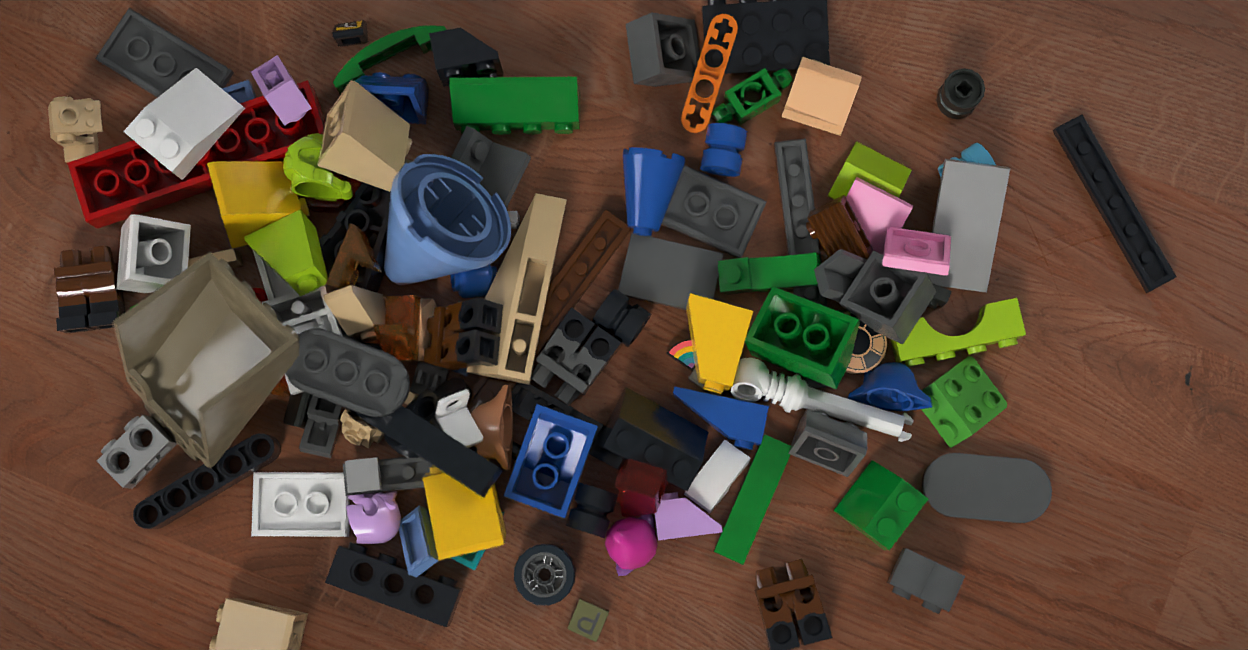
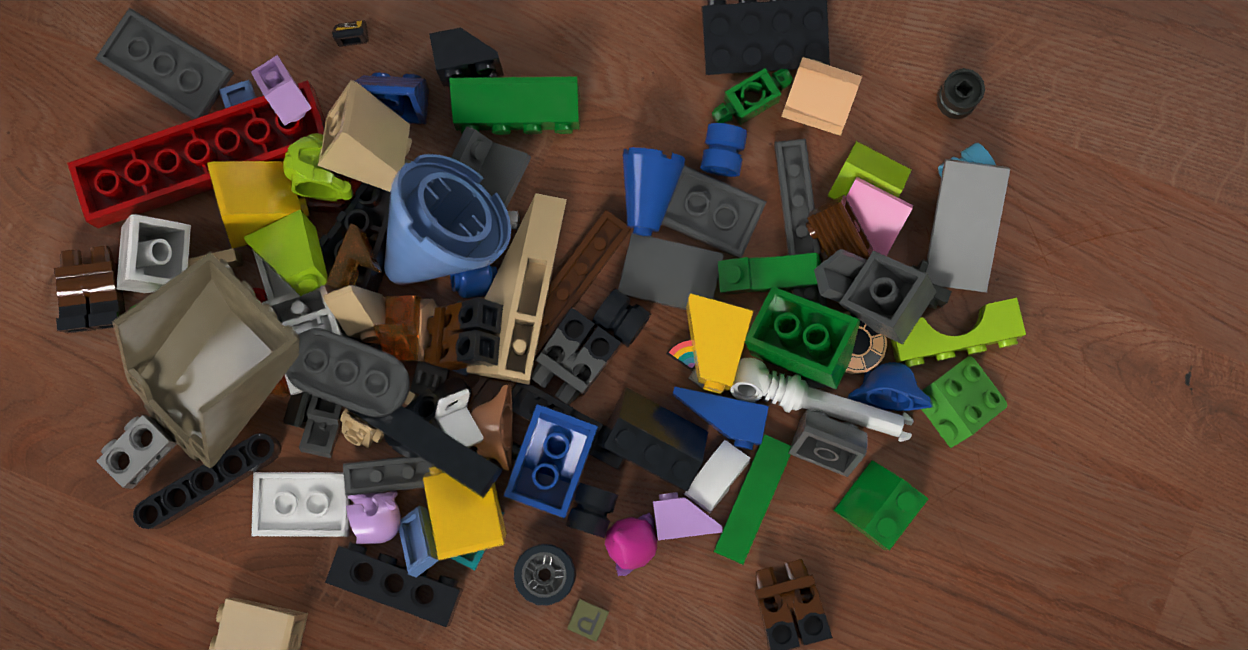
(74, 118): tan tile -> none
(184, 122): white slope -> none
(363, 475): light grey tile -> none
(384, 49): green slope -> none
(640, 488): clear red slope -> none
(662, 49): dark grey slope -> none
(709, 73): orange beam -> none
(917, 251): bright pink tile -> none
(926, 580): dark grey brick -> none
(987, 488): dark grey tile -> none
(1114, 203): black tile -> none

